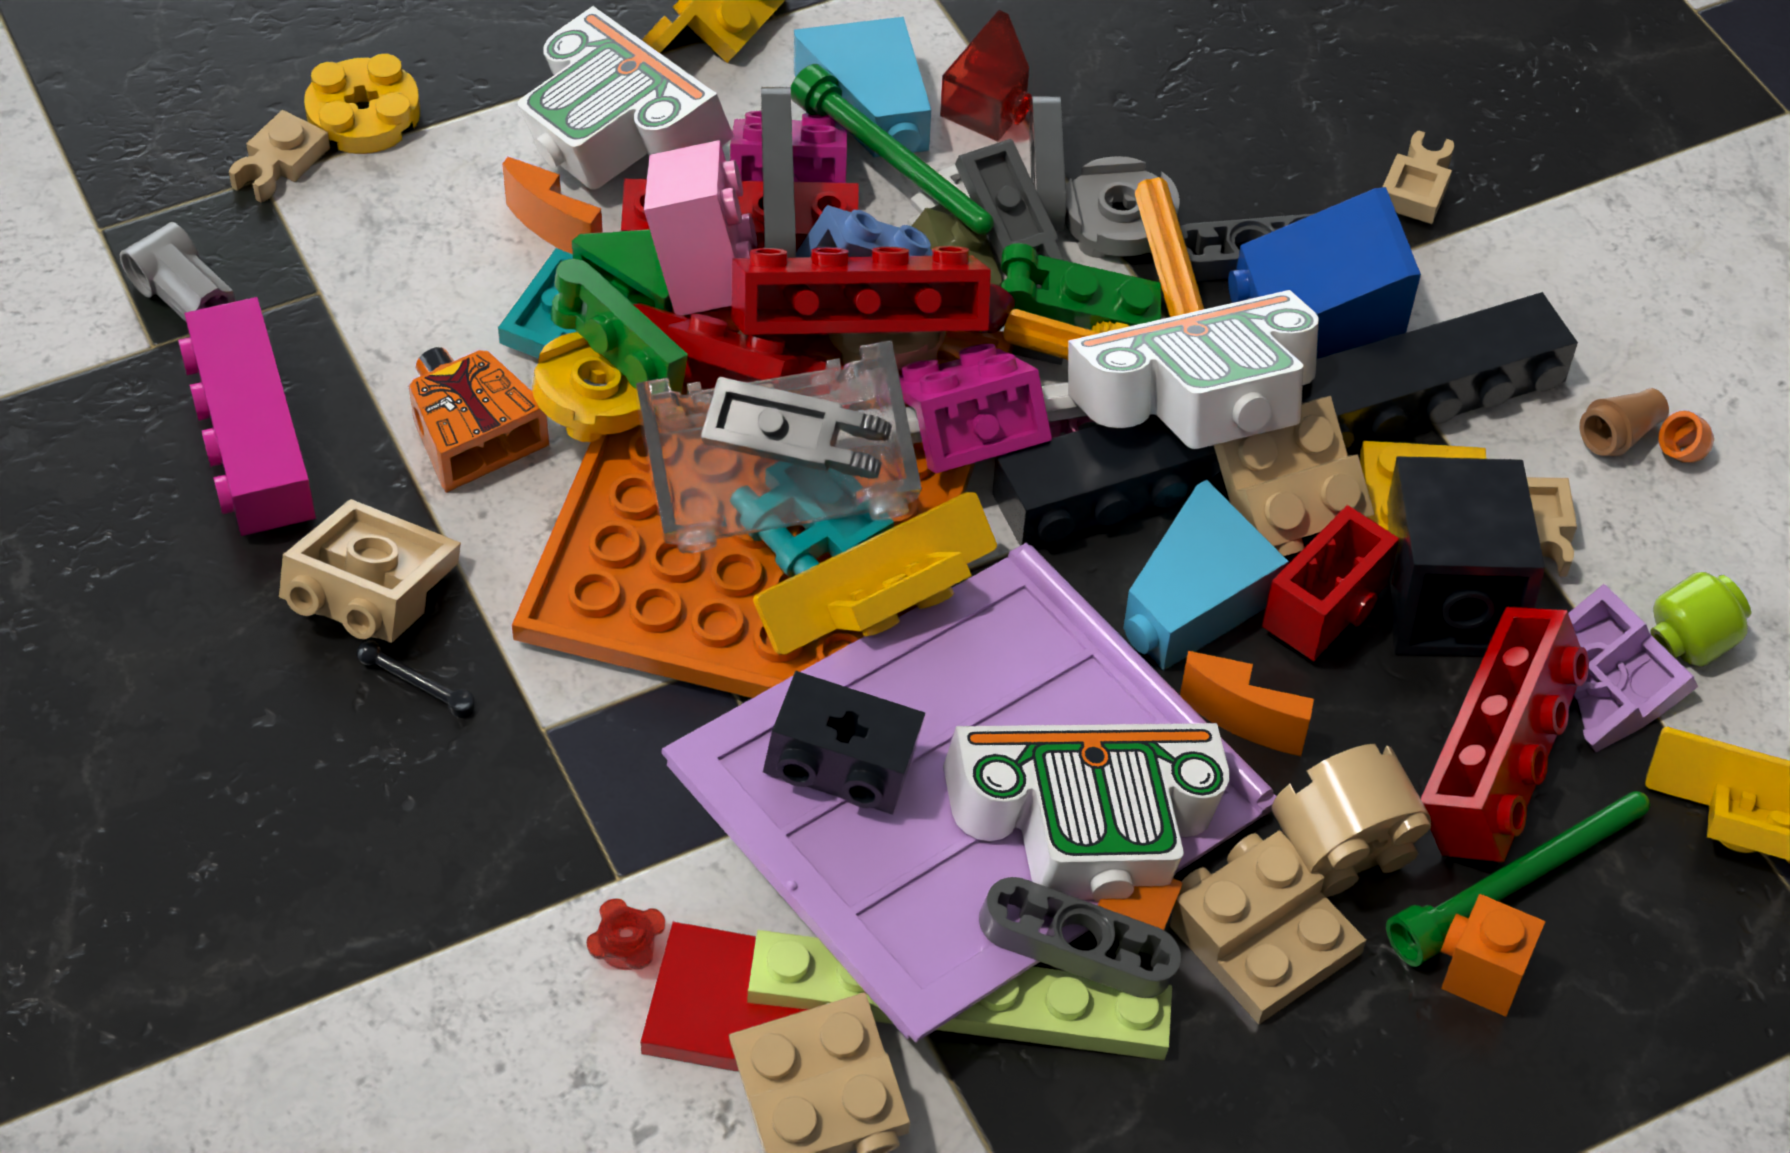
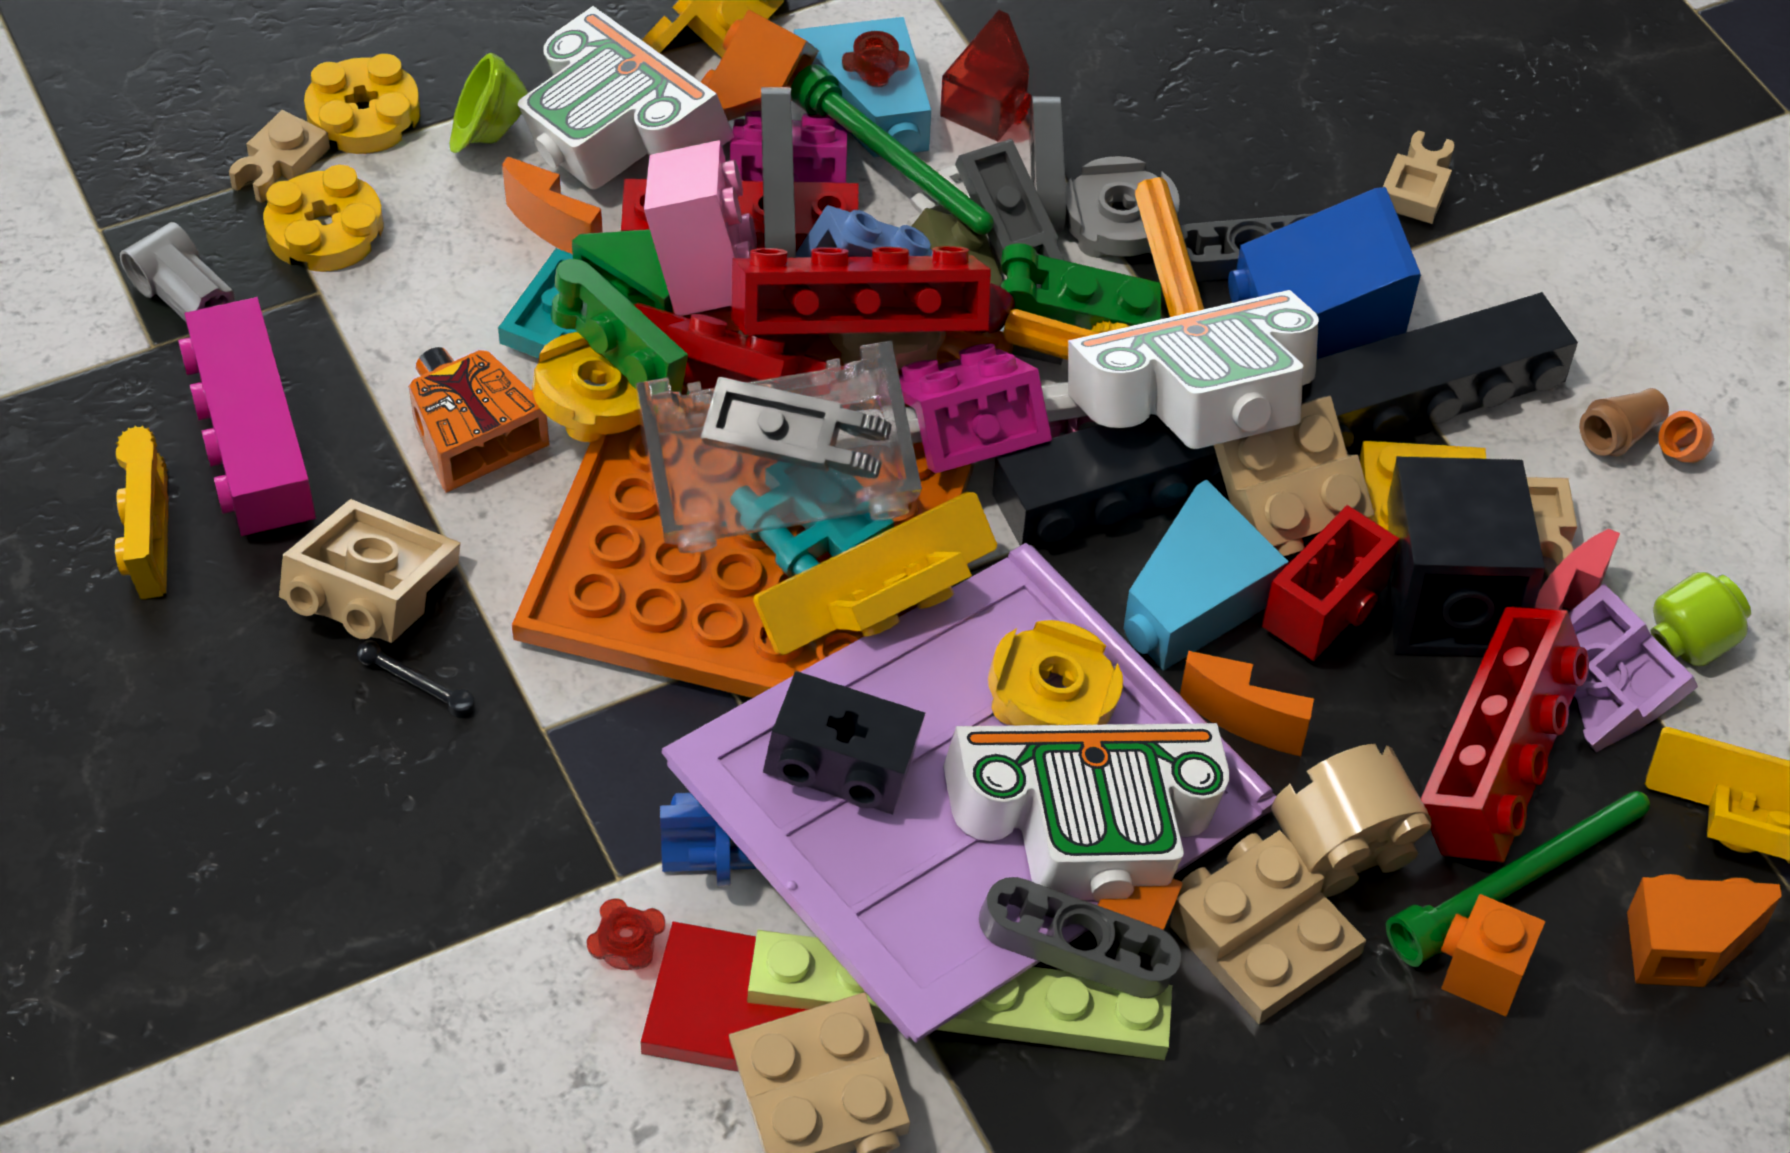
(143, 513): none -> yellow hinge
(332, 193): none -> yellow plate
(486, 104): none -> lime hat
(696, 841): none -> blue hips
(754, 58): none -> orange slope
(875, 58): none -> clear red plate
(1058, 648): none -> yellow plate
(1578, 573): none -> coral slope
(1694, 928): none -> orange slope

